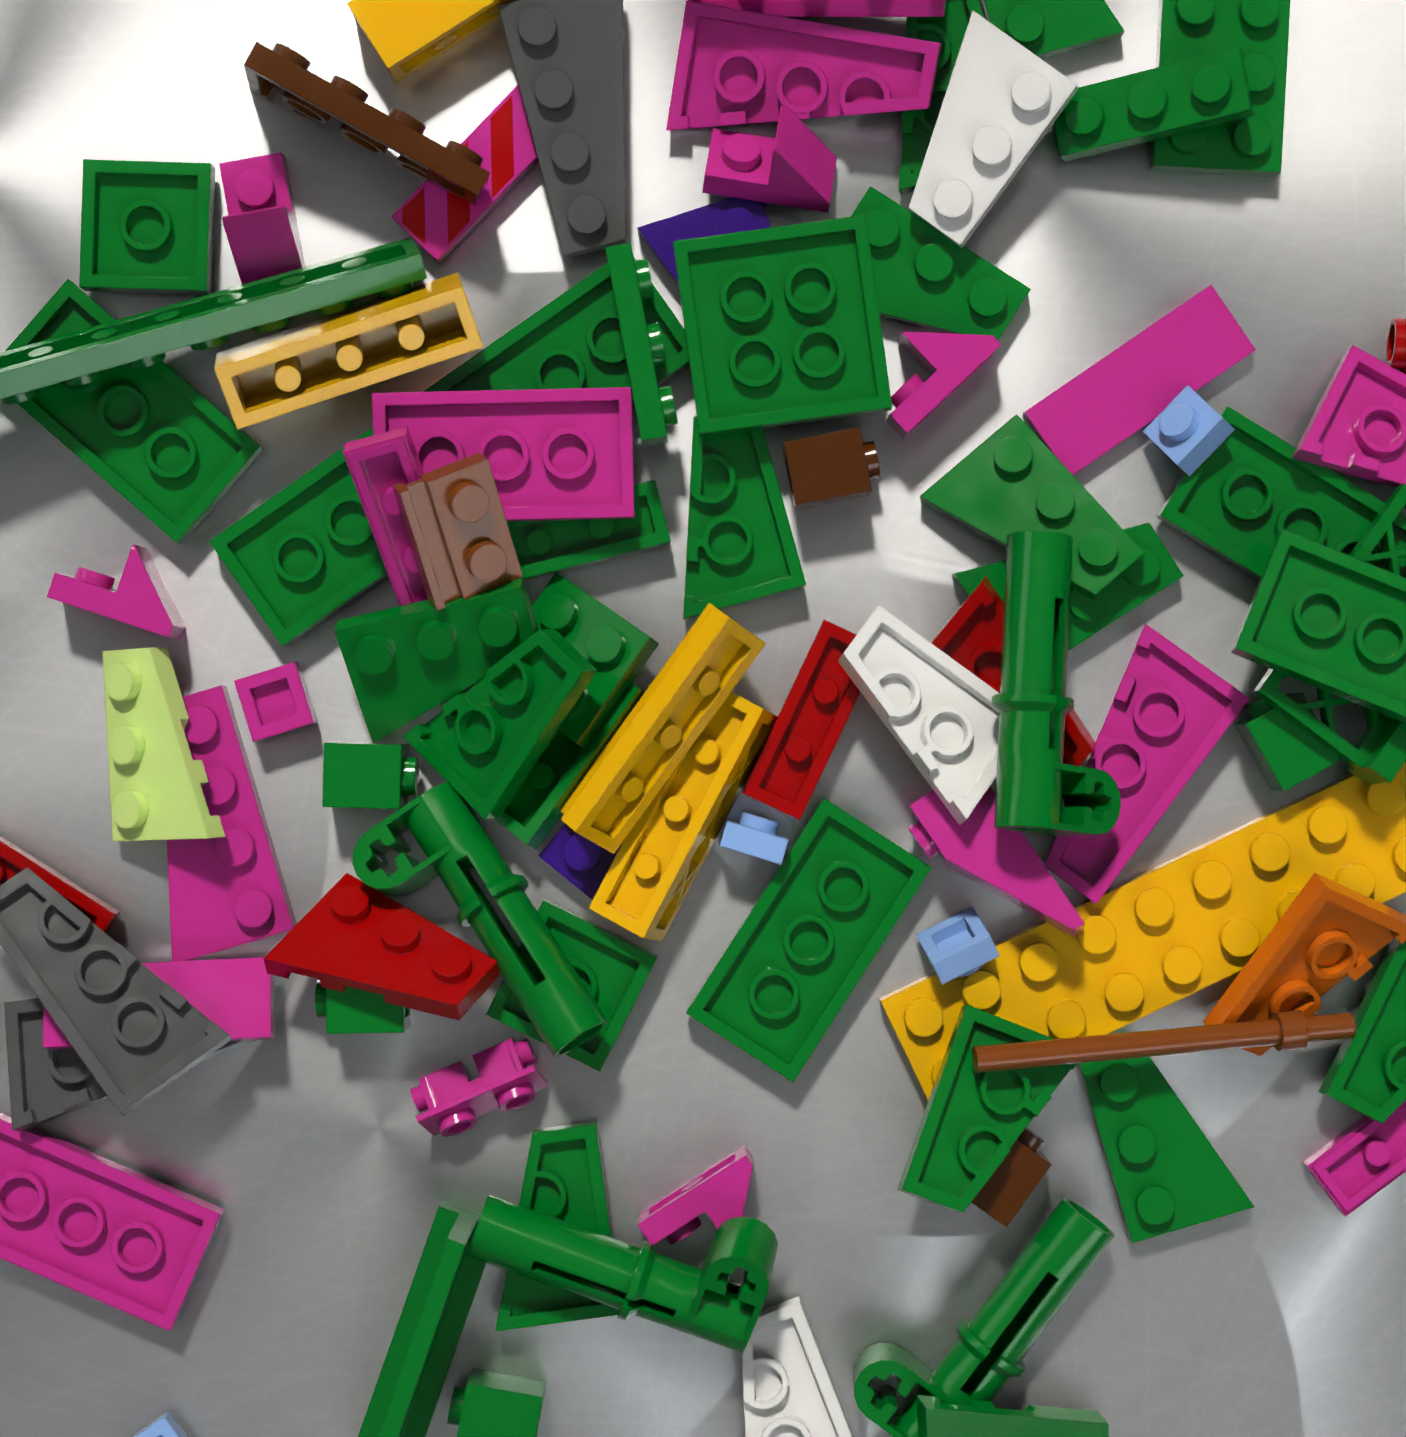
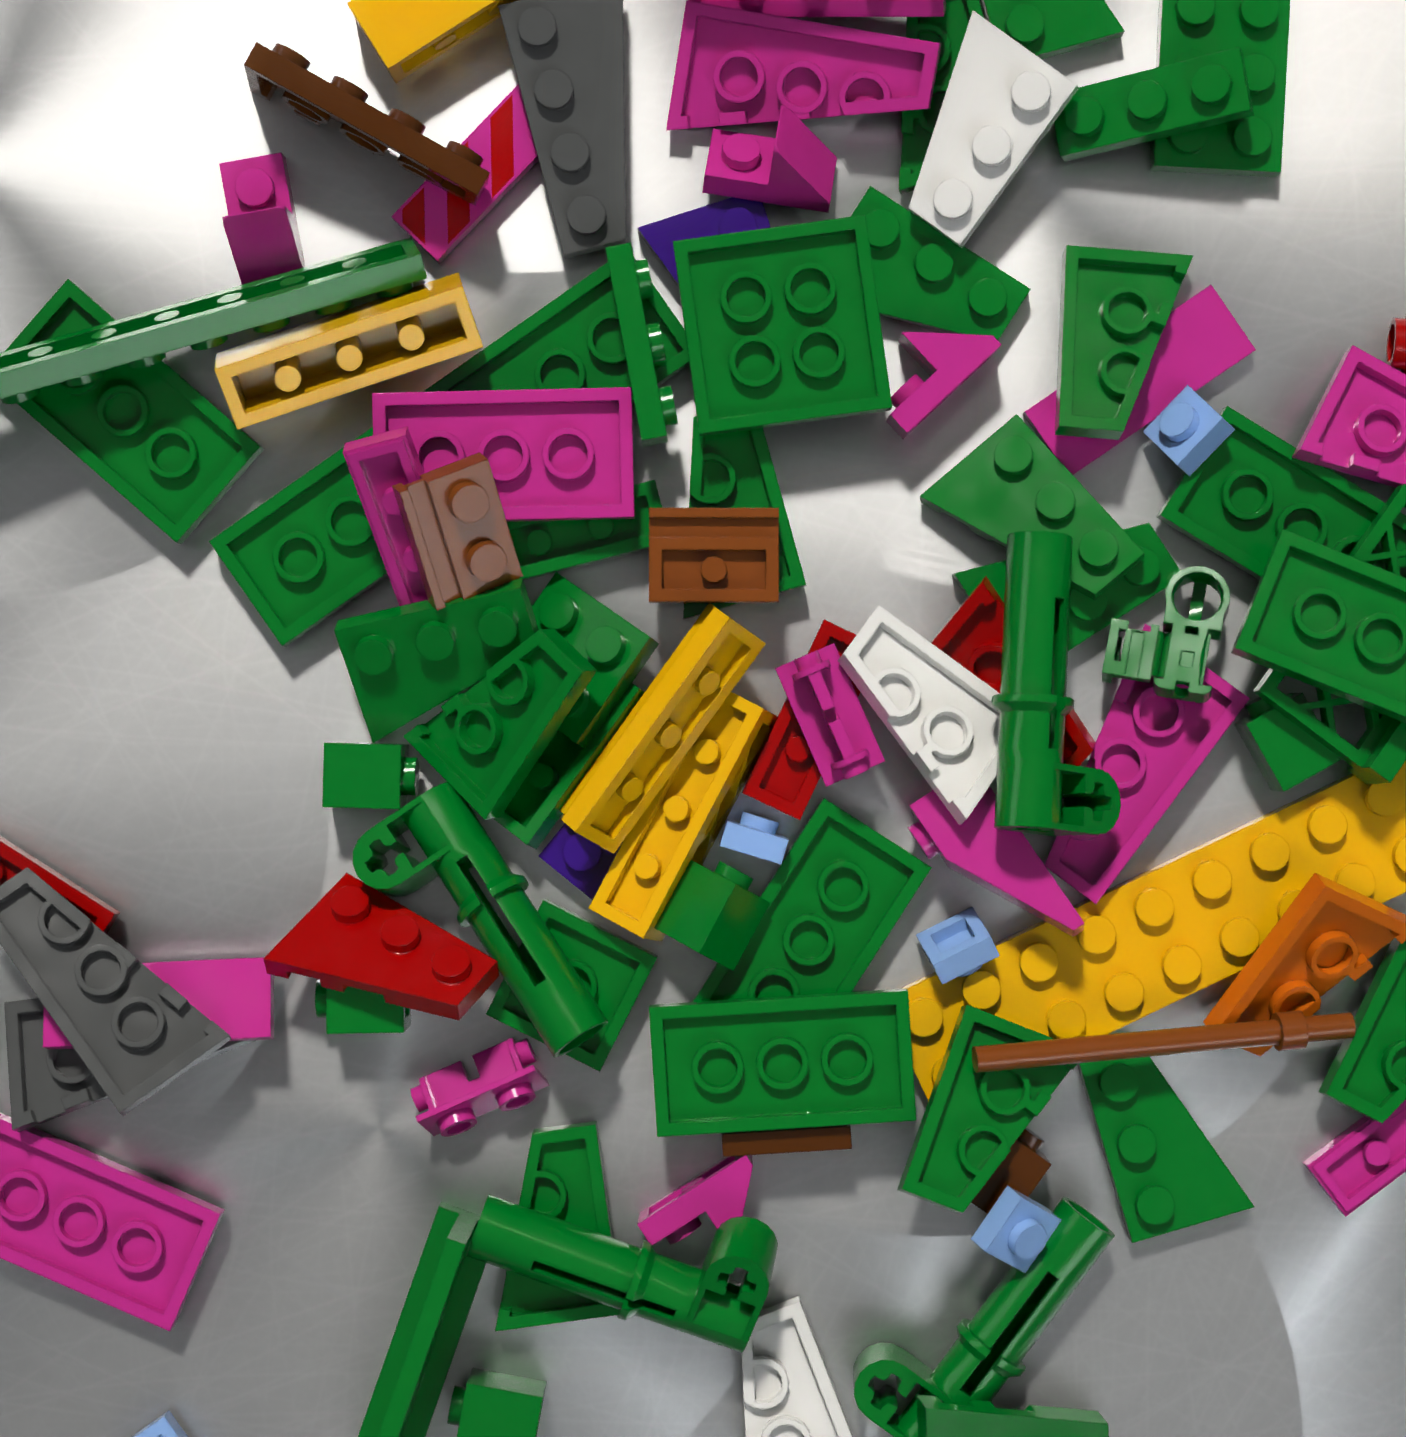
(139, 599): dark pink slope -> none
(147, 226): green plate -> none
(149, 760): yellowish green wing -> none
(229, 885): dark pink wing -> none
(275, 701): dark pink plate -> none
(713, 555): none -> dark orange plate
(713, 912): none -> green brick
(782, 1062): none -> green plate
(786, 1140): none -> reddish brown tile
(830, 467): reddish brown brick -> none
(830, 715): none -> dark pink hinge
(1016, 1229): none -> light blue plate
(1108, 332): none -> green wing
(1174, 655): none -> green piece

